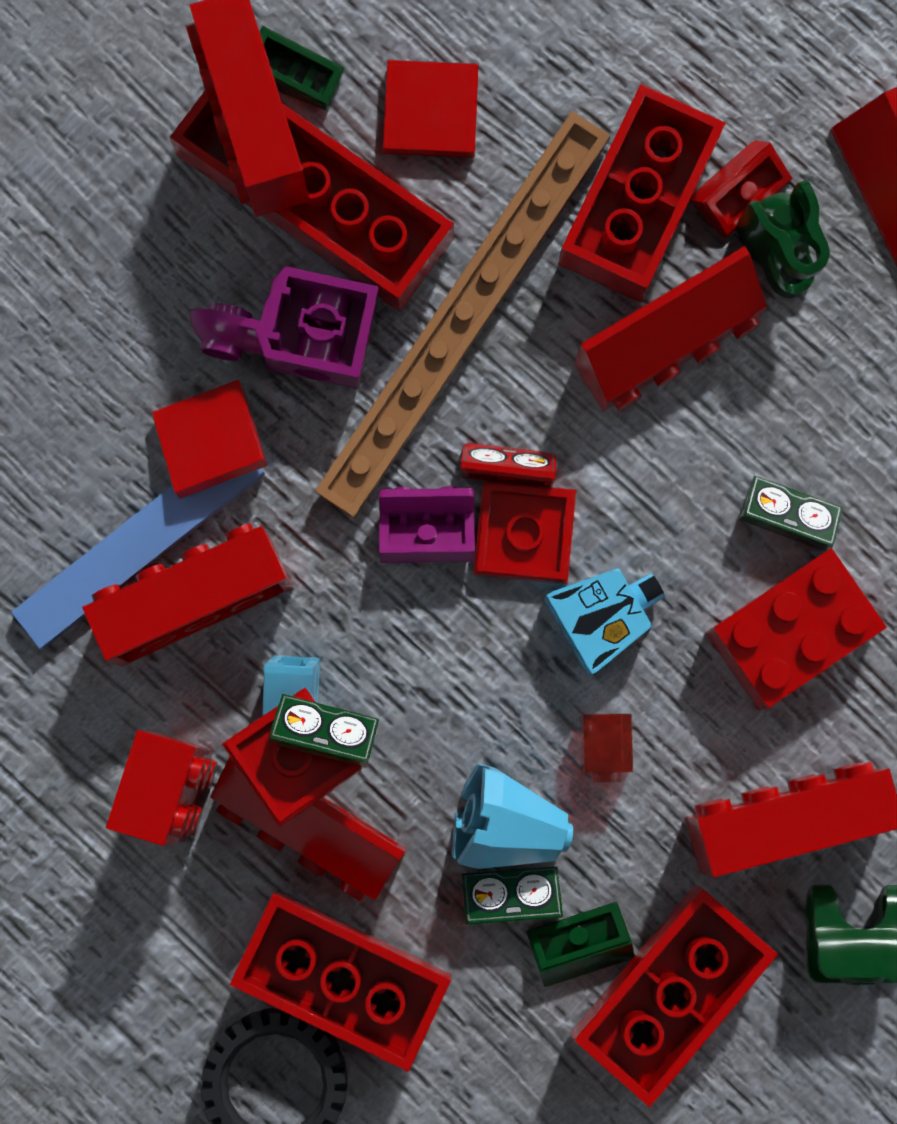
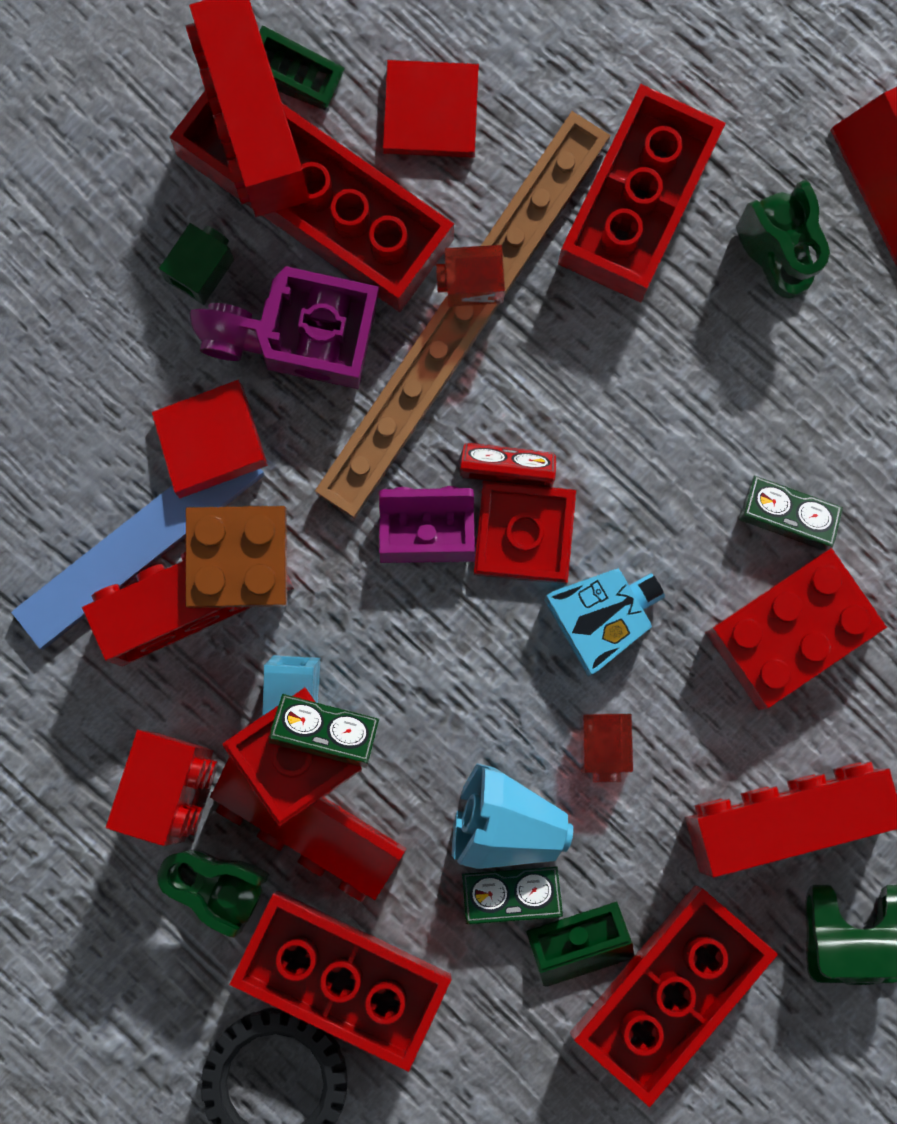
(197, 262): none -> dark green brick
(222, 892): none -> dark green piece
(236, 556): none -> dark orange plate
(472, 275): none -> clear red brick
(671, 331): red slope -> none
(746, 178): red slope -> none

